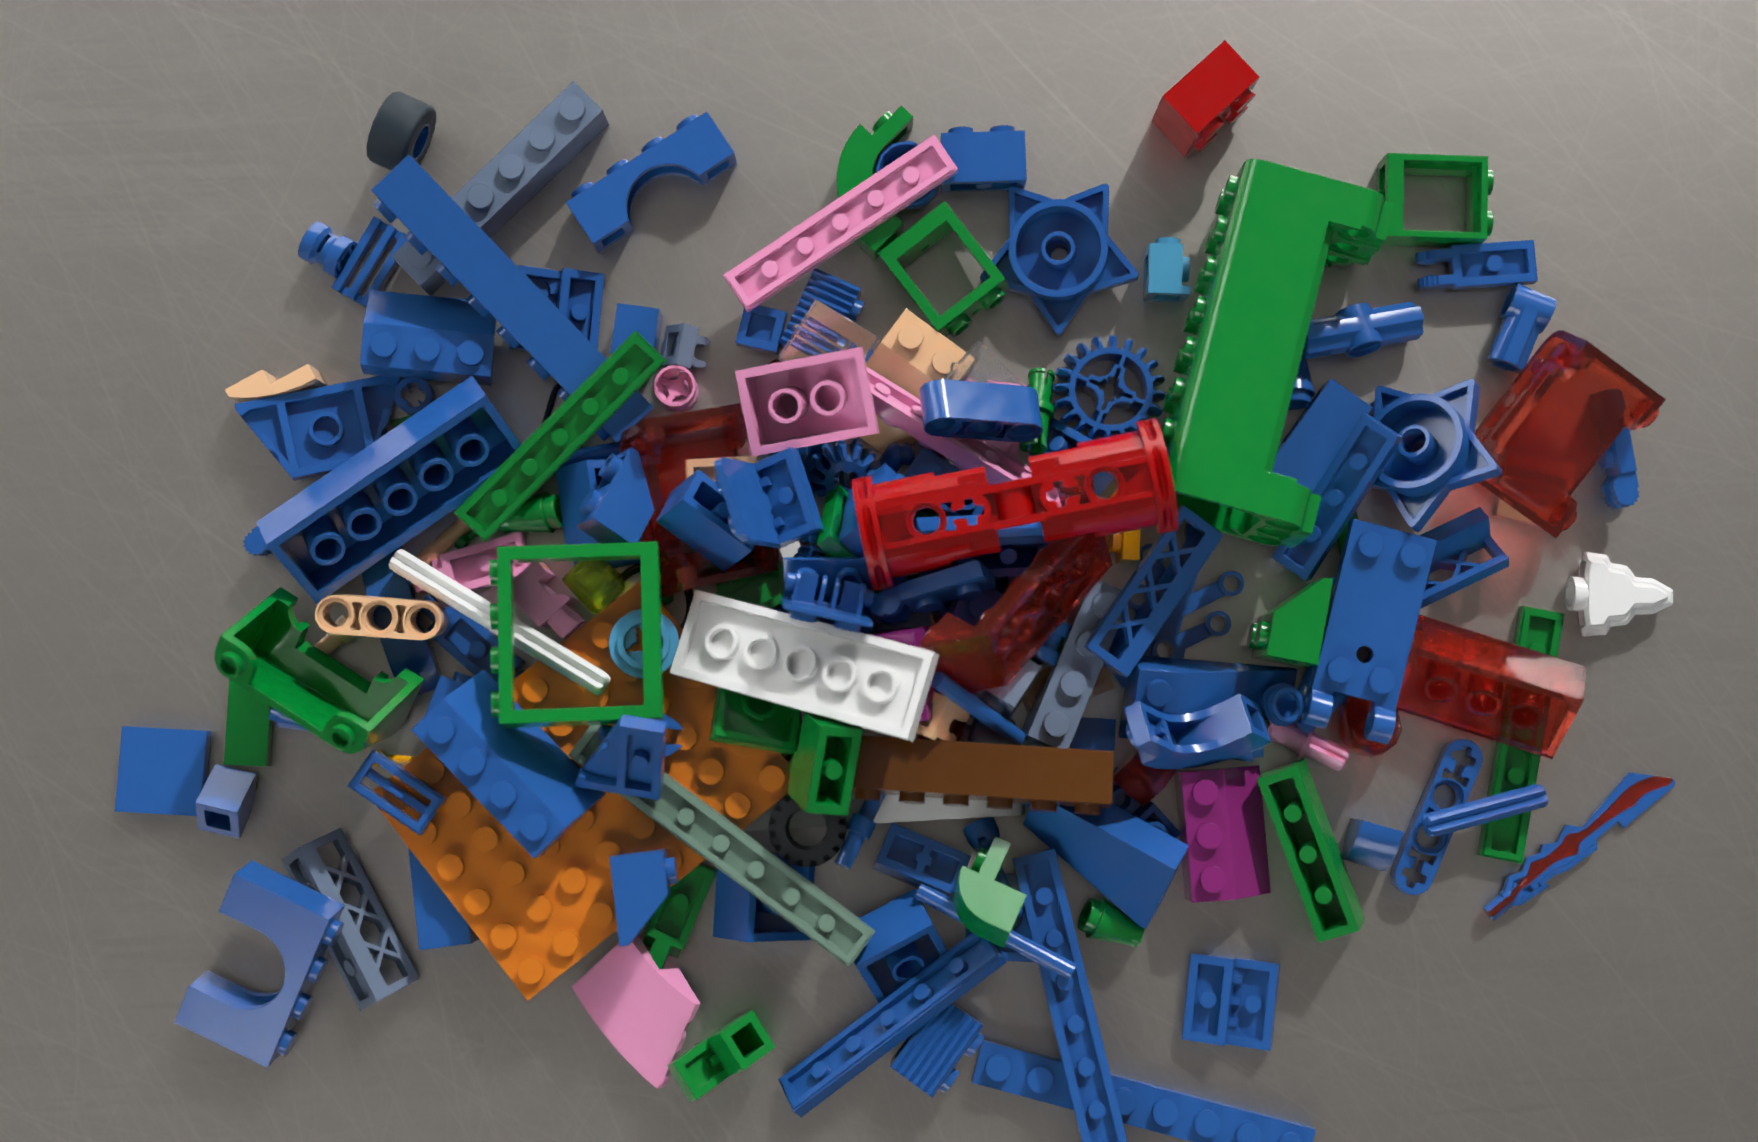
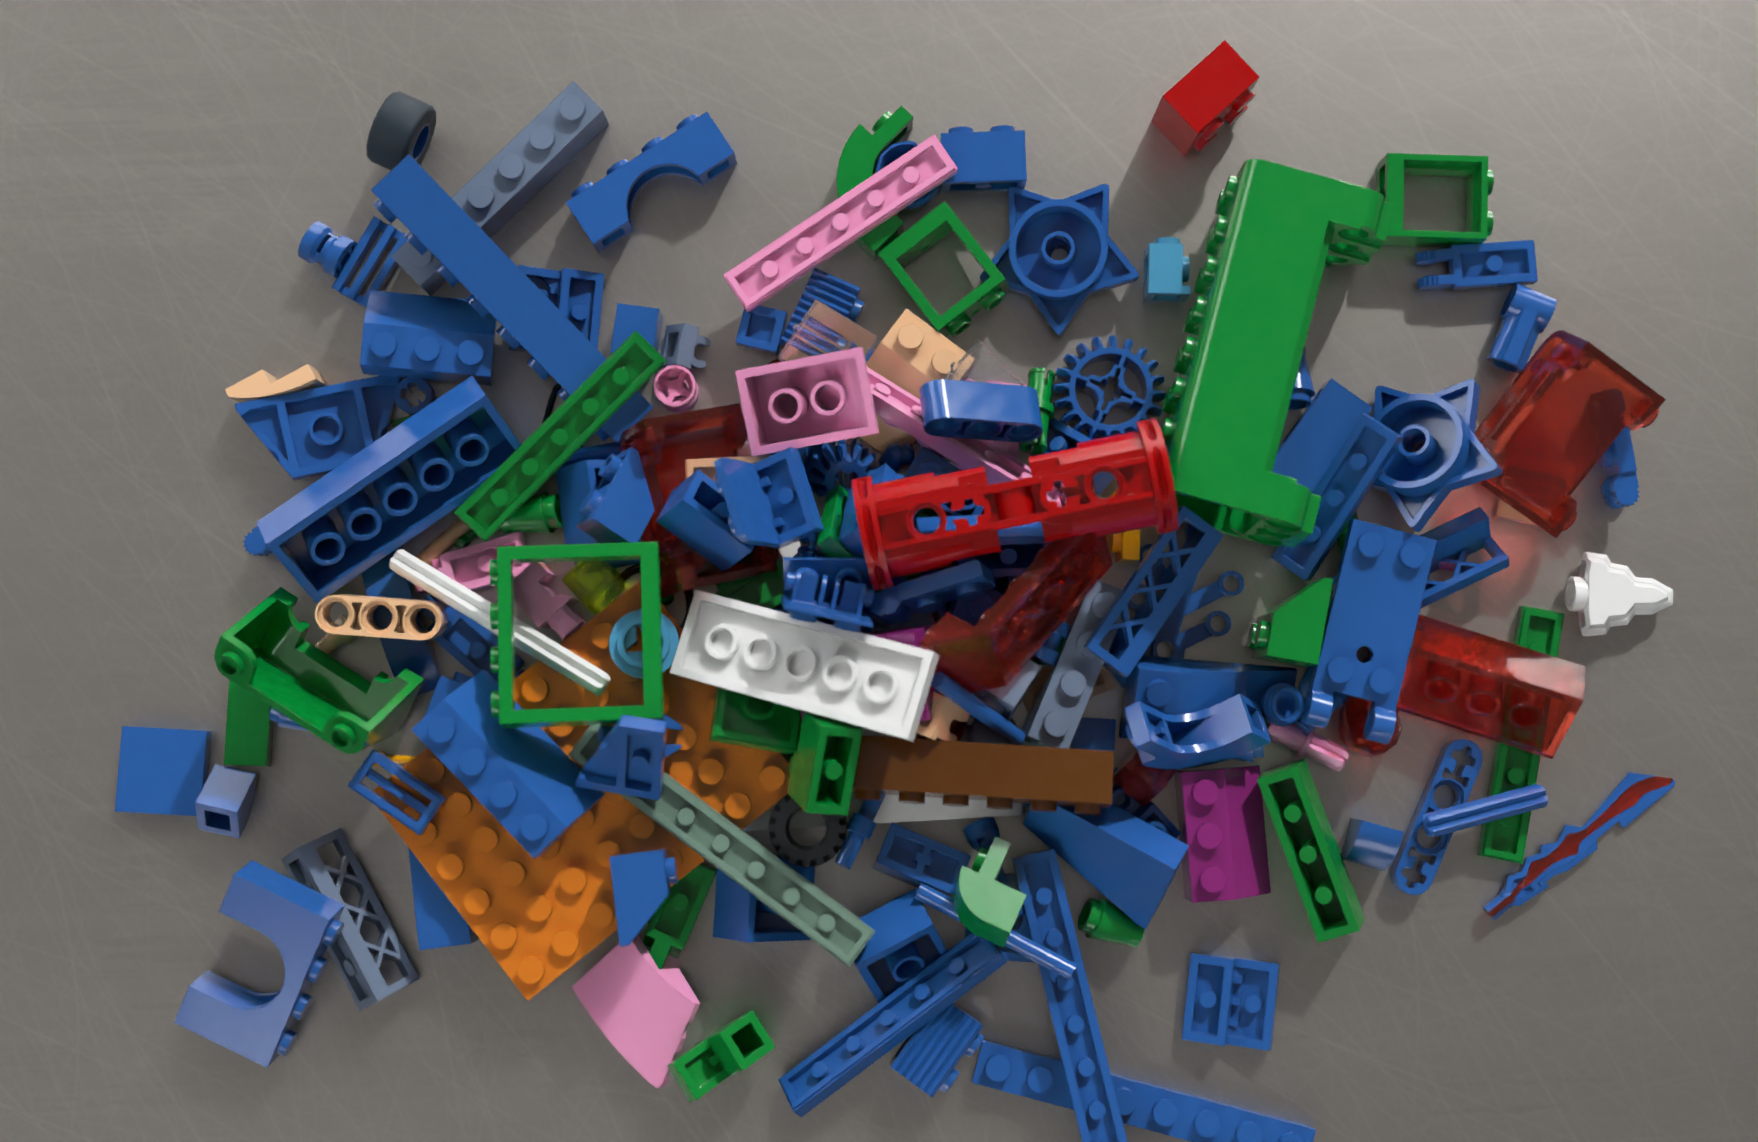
(1363, 329): blue piece -> none

